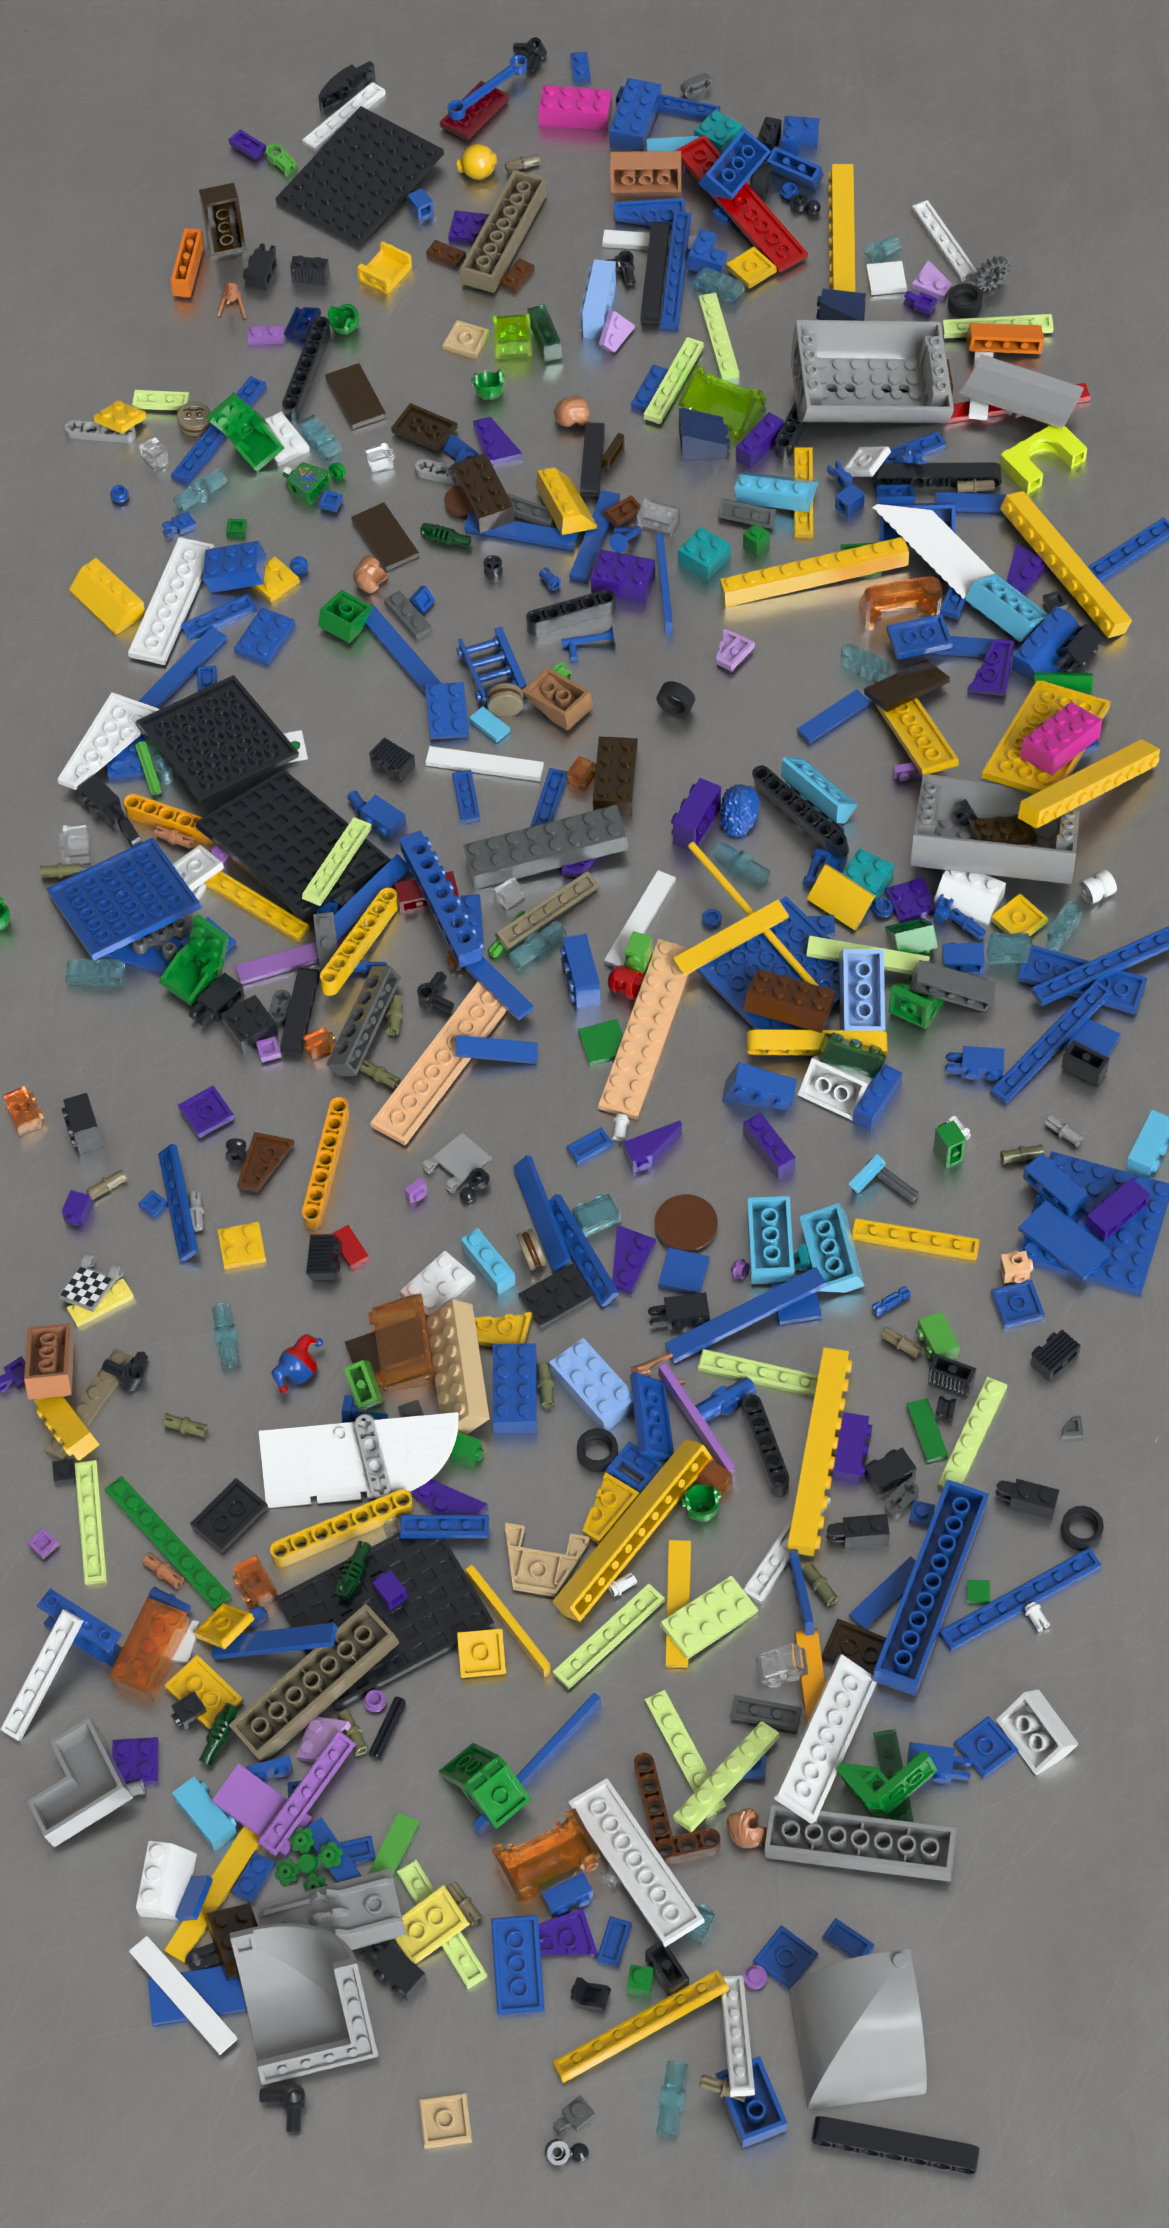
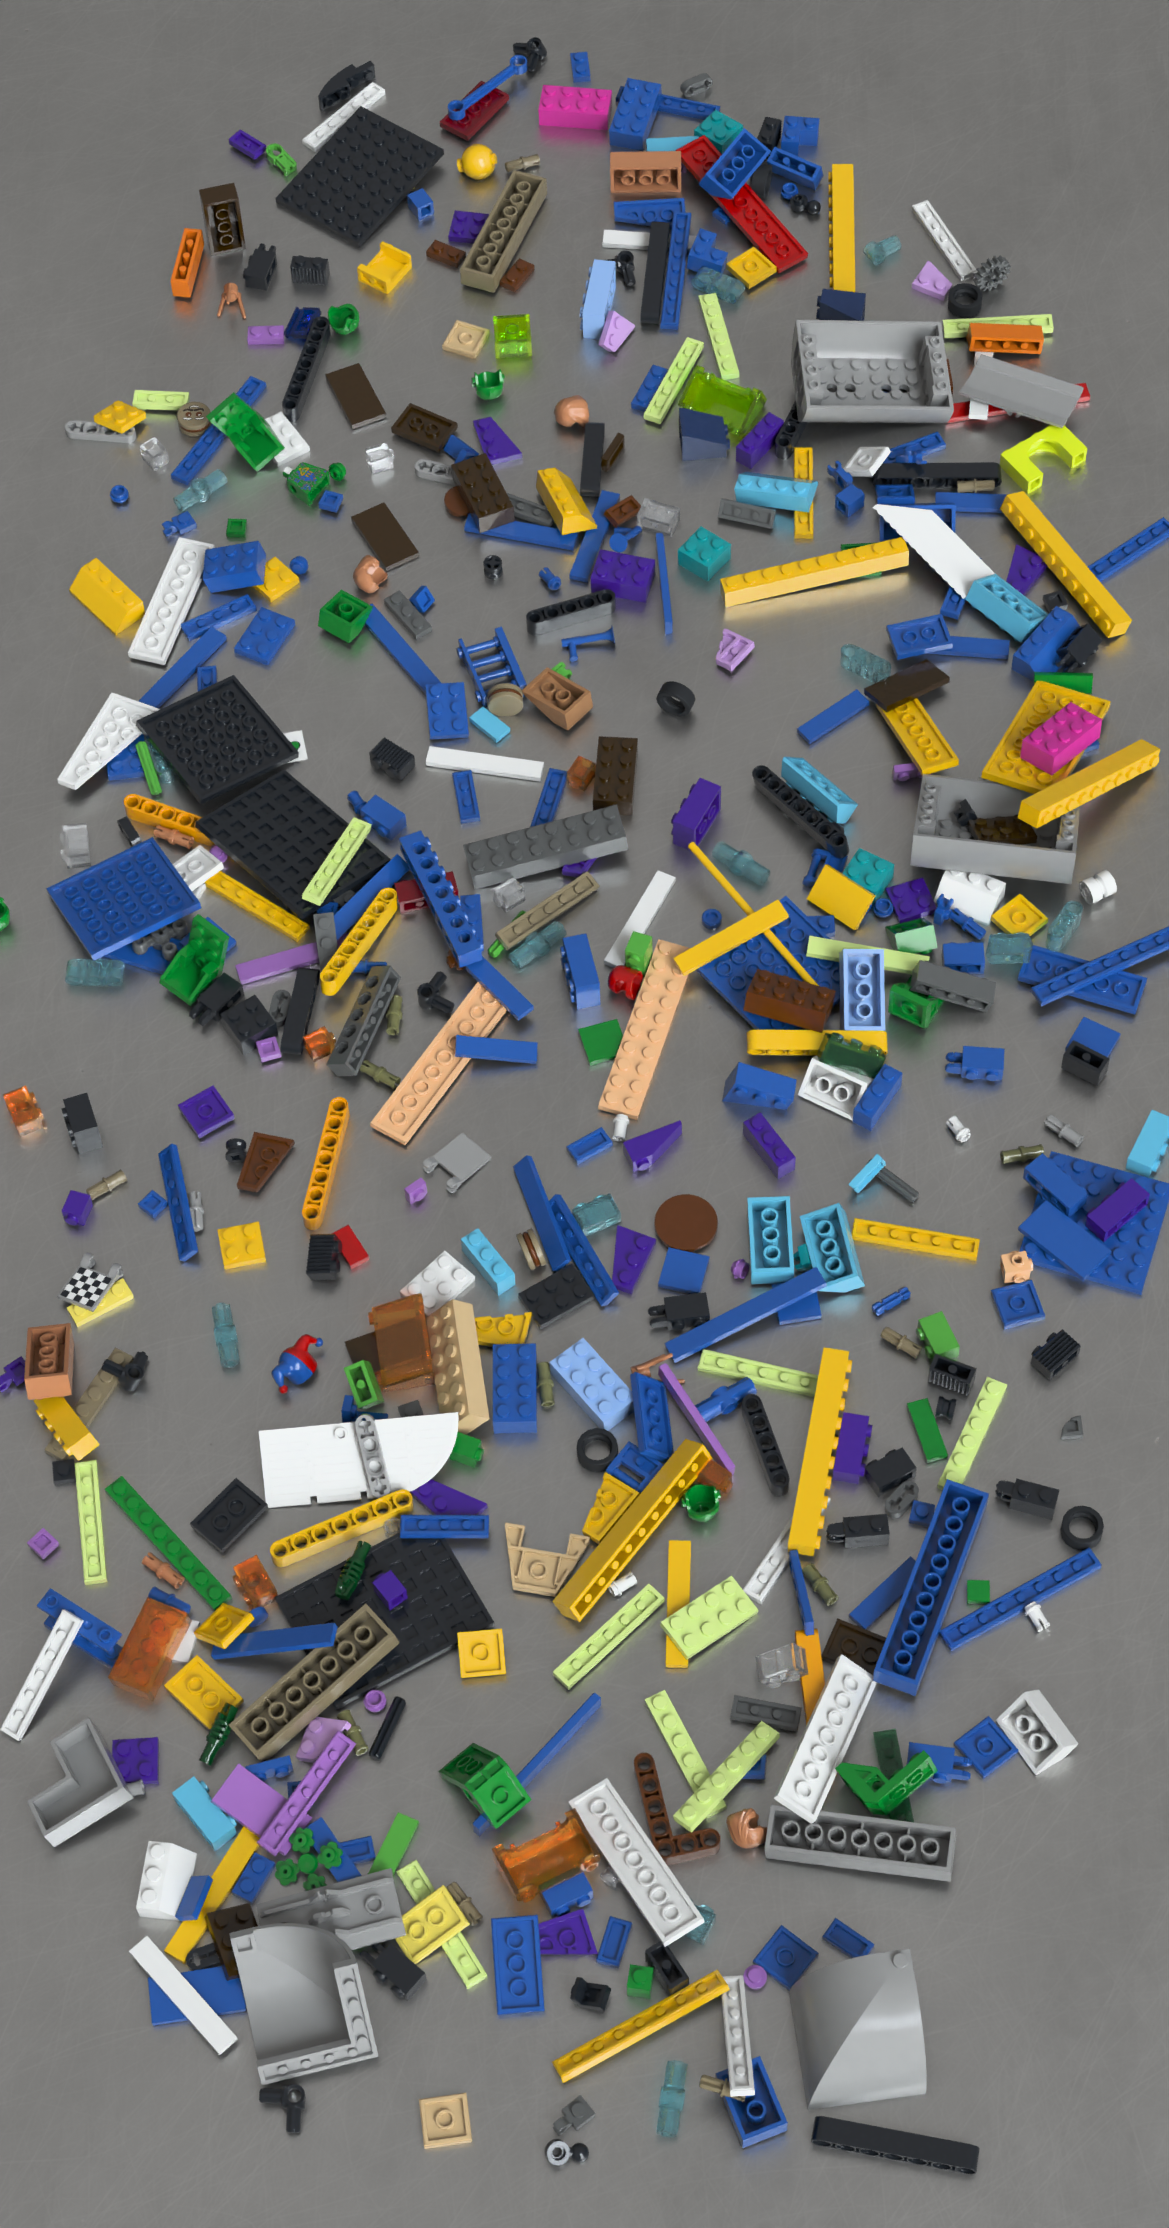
(59, 870): olive pin -> none
(100, 799): black hinge -> none
(185, 1425): olive pin -> none
(187, 1710): black bracket -> none
(319, 437): clear light blue beam -> none
(444, 535): dark green hinge -> none
(477, 1180): black plate -> none
(508, 1621): yellow tile -> none
(544, 333): clear green brick -> none
(739, 809): blue piece -> none
(756, 540): green brick -> none
(886, 278): white tile -> none
(919, 592): clear orange windscreen -> none
(922, 302): dark purple plate -> none
(949, 1144): green brick -> none
(995, 671): dark purple wing -> none
(1050, 1042): blue tile -> none

